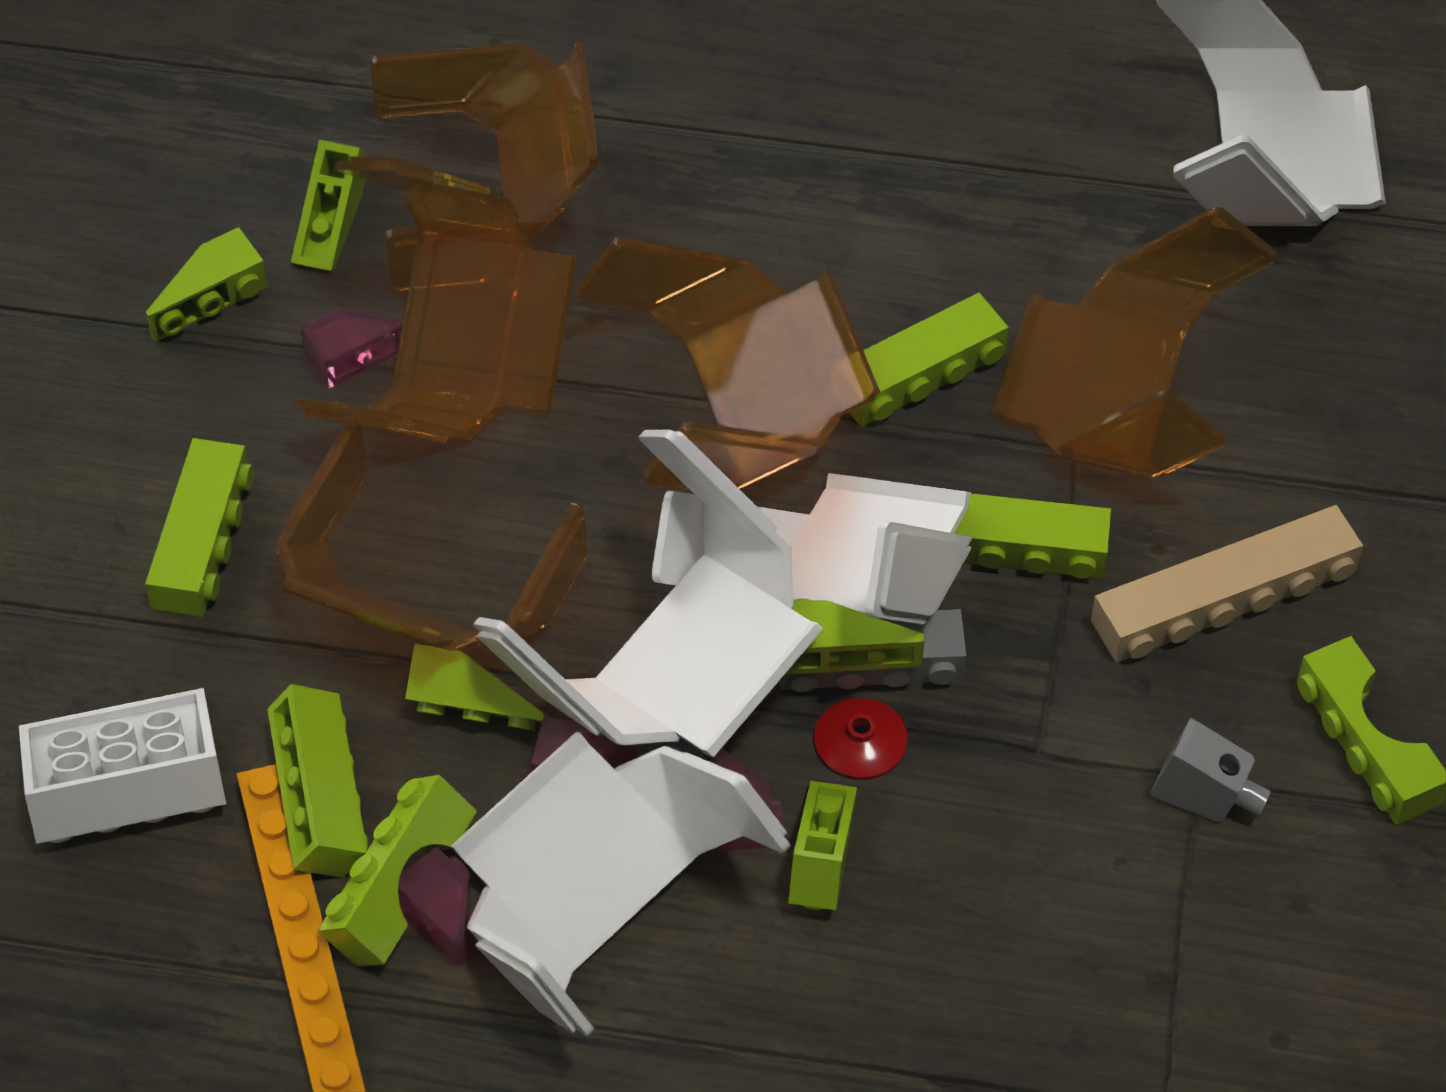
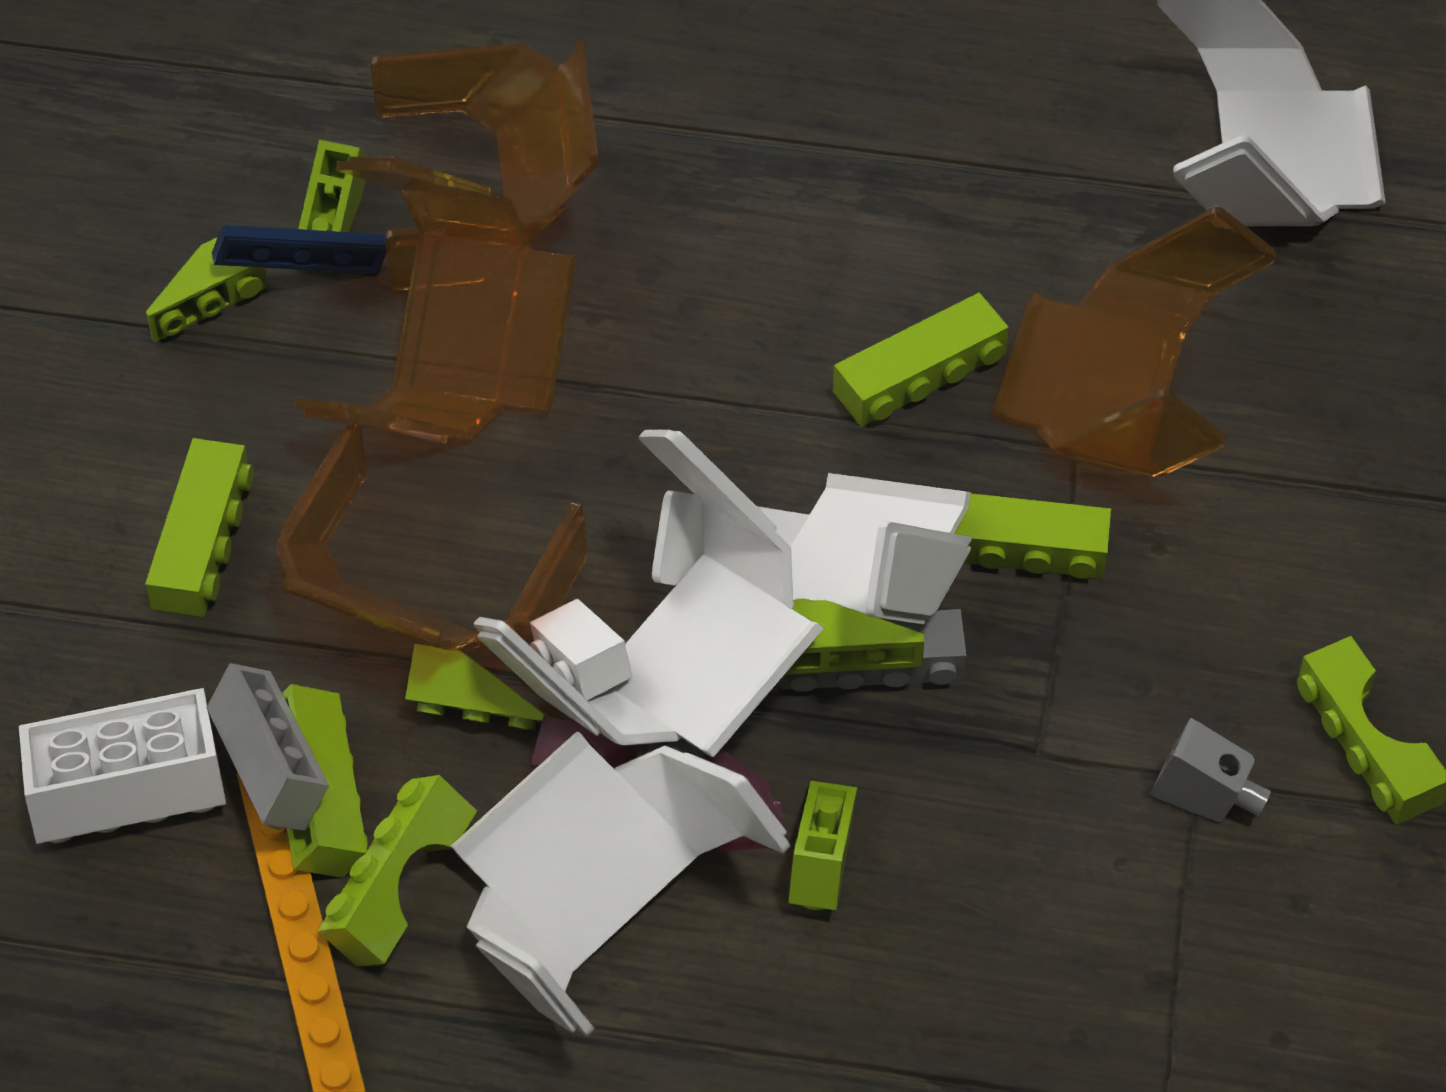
(267, 747): none -> light grey brick
(299, 249): none -> dark blue tile
(349, 343): clear pink slope -> none
(439, 901): clear pink slope -> none
(581, 648): none -> white brick
(768, 358): clear orange piece -> none
(860, 754): red dish -> none
(1226, 584): tan brick -> none

